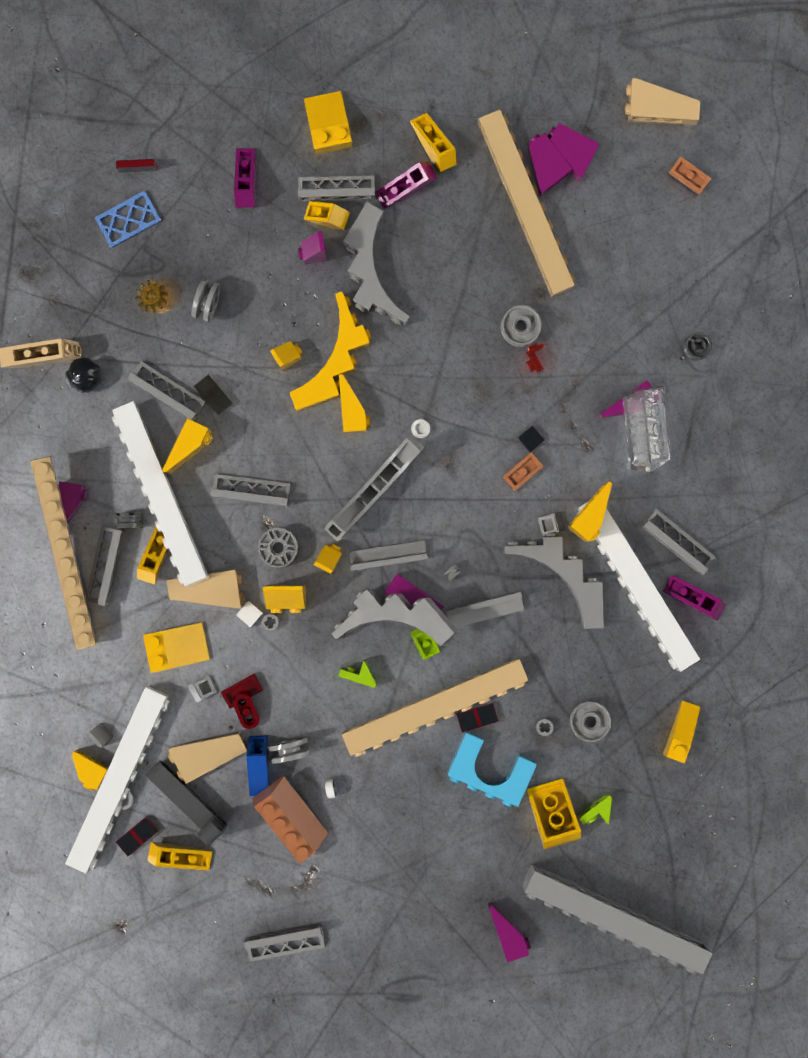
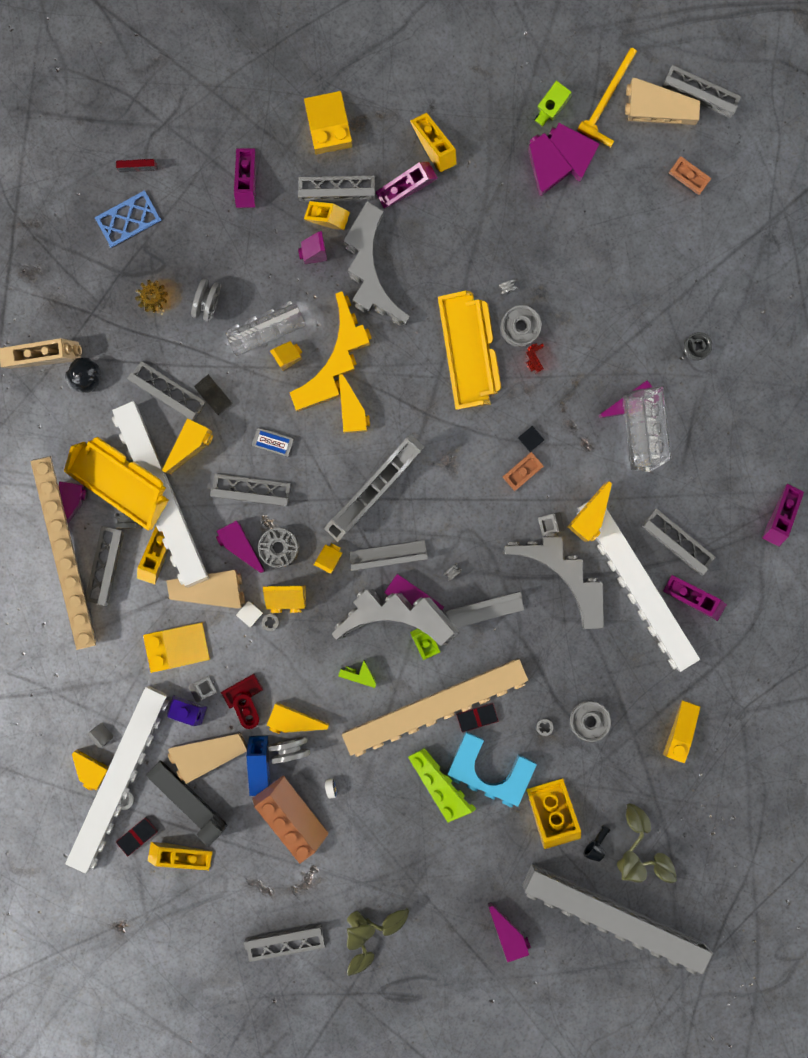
(117, 481): none -> yellow slope
(186, 711): none -> dark purple torso
(237, 542): none -> magenta slope
(265, 329): none -> clear slope
(272, 442): none -> tile
(290, 720): none -> yellow slope
(362, 930): none -> olive plant
(420, 428): white tile -> none
(439, 786): none -> lime wing
(467, 343): none -> yellow slope
(508, 287): none -> light grey bush
(525, 203): tan brick -> none
(557, 96): none -> lime torso
(588, 127): none -> yellow bar
(594, 849): none -> black bar
(601, 806): lime slope -> none
(630, 864): none -> olive plant
(706, 99): none -> light grey fence
(783, 516): none -> magenta slope

